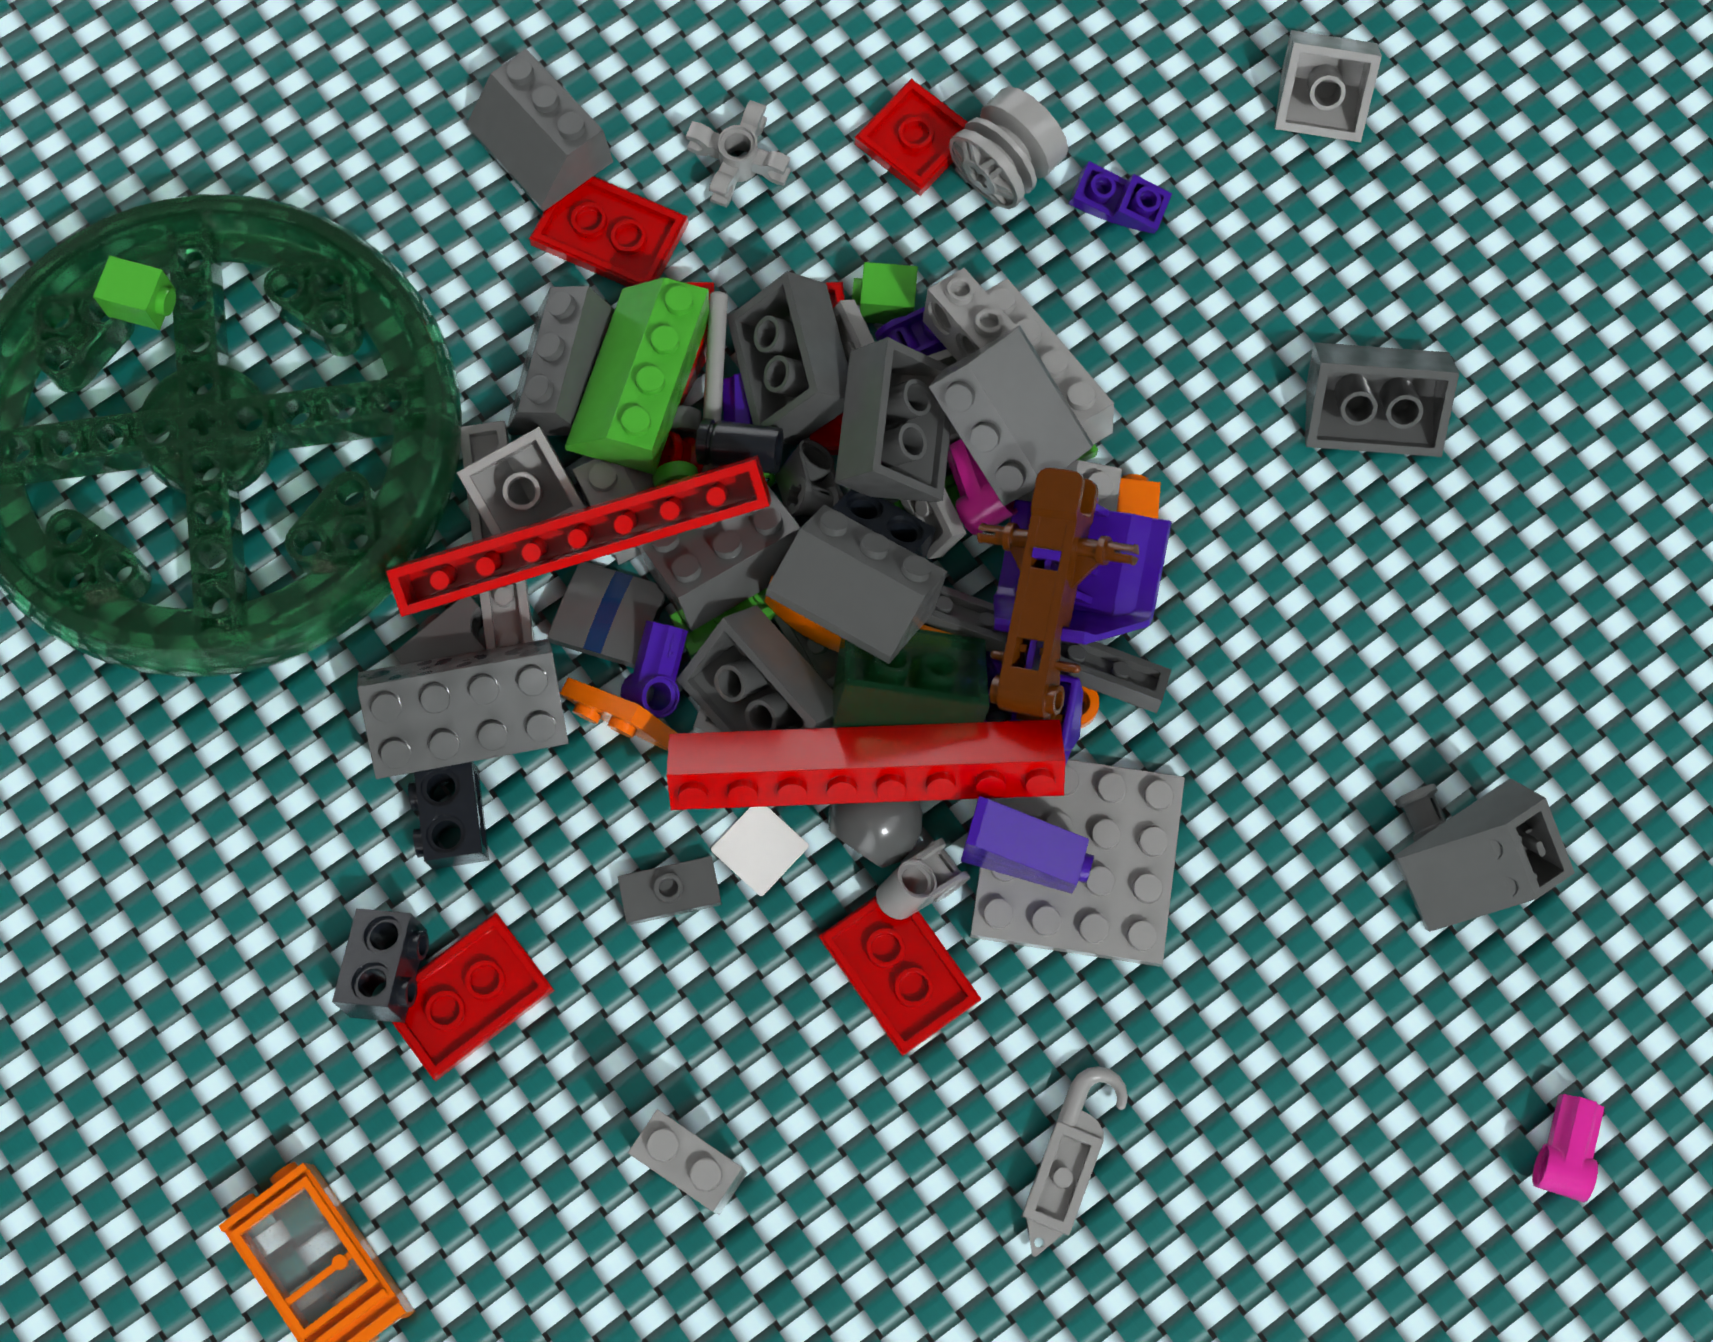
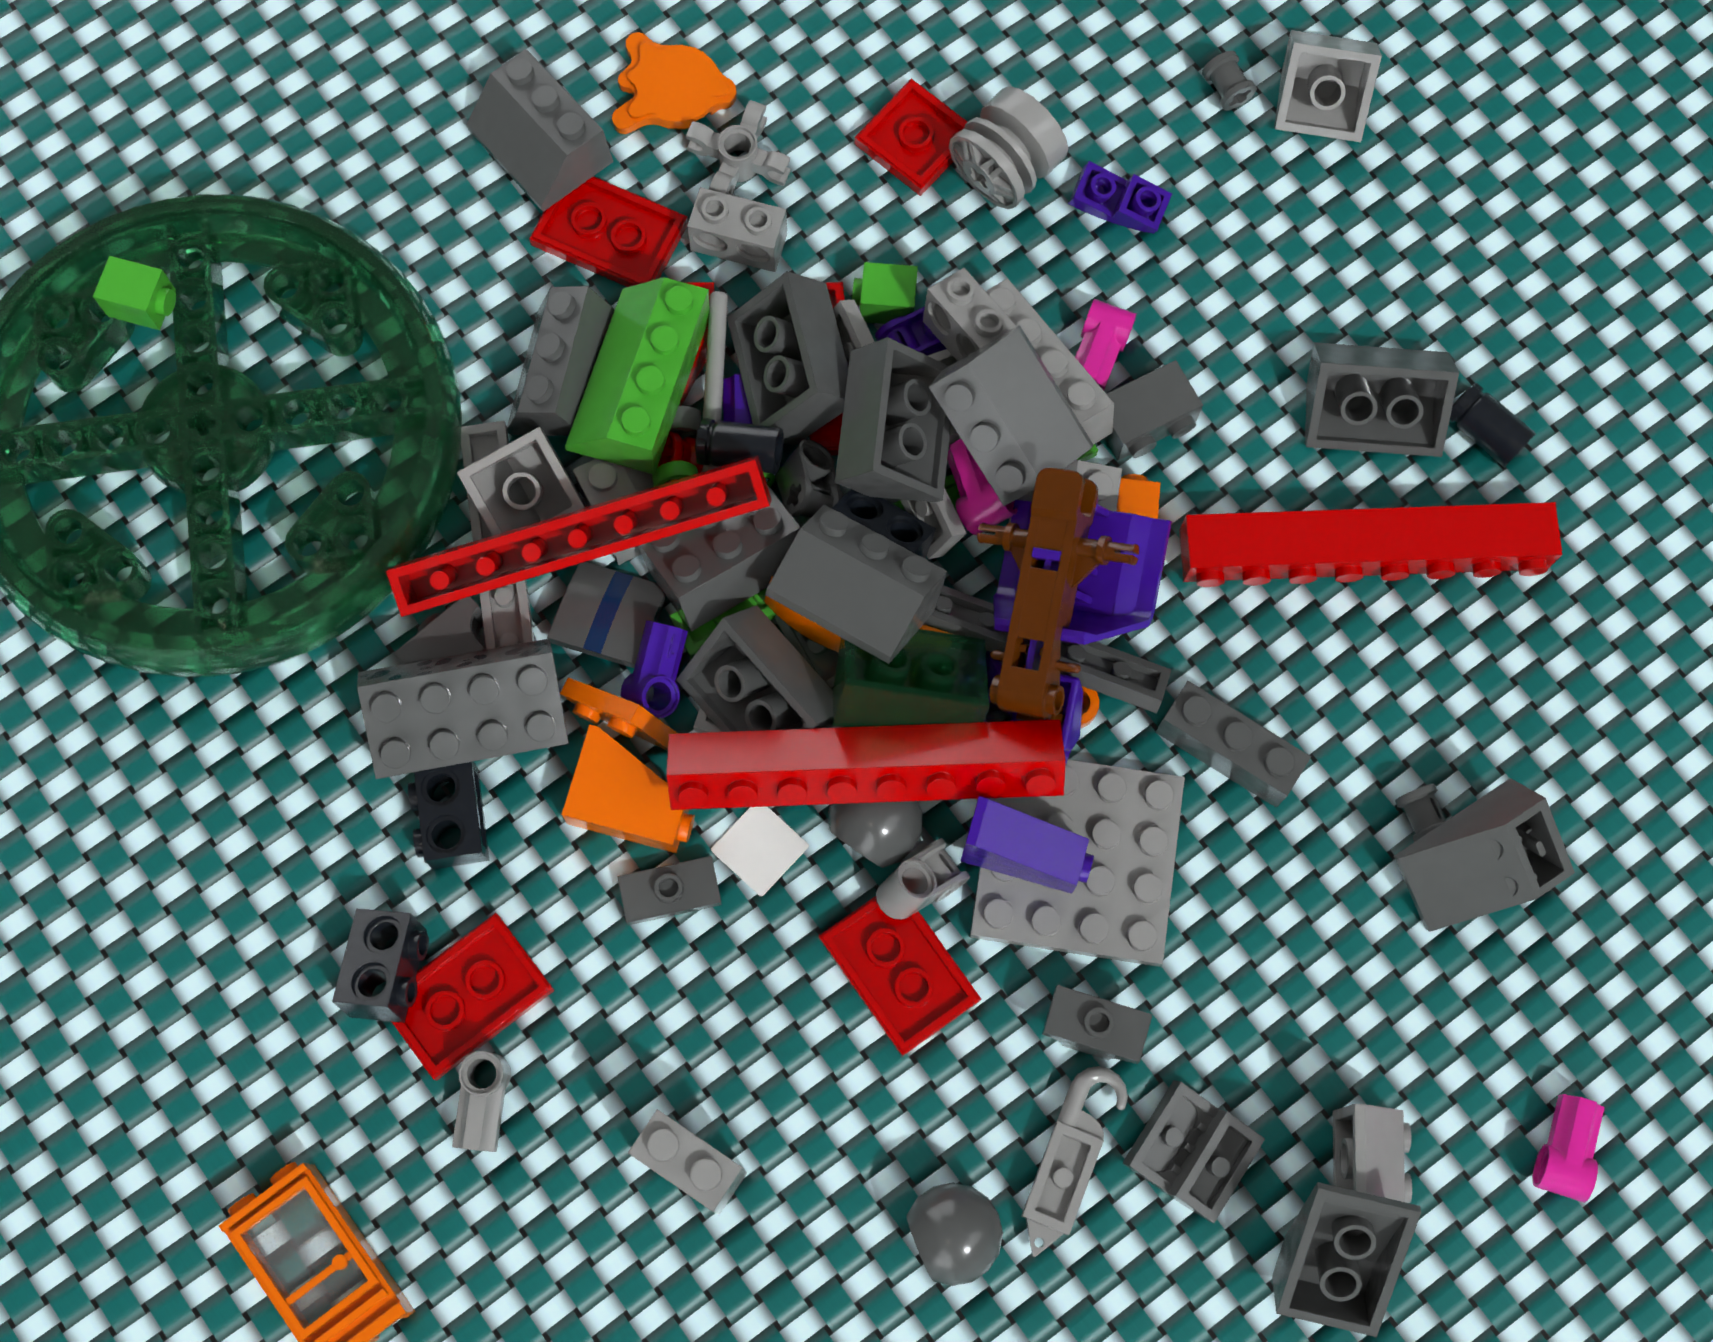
(480, 1108): none -> light grey piece
(622, 797): none -> orange slope
(669, 86): none -> orange tile
(737, 229): none -> light grey brick
(955, 1233): none -> dark grey helmet
(1096, 1025): none -> dark grey brick
(1103, 337): none -> dark pink piece
(1151, 410): none -> dark grey brick
(1193, 1151): none -> dark grey slope
(1229, 80): none -> dark grey bush
(1233, 744): none -> dark grey brick
(1343, 1258): none -> dark grey slope
(1369, 543): none -> red brick
(1371, 1151): none -> light grey slope
(1490, 425): none -> black piece

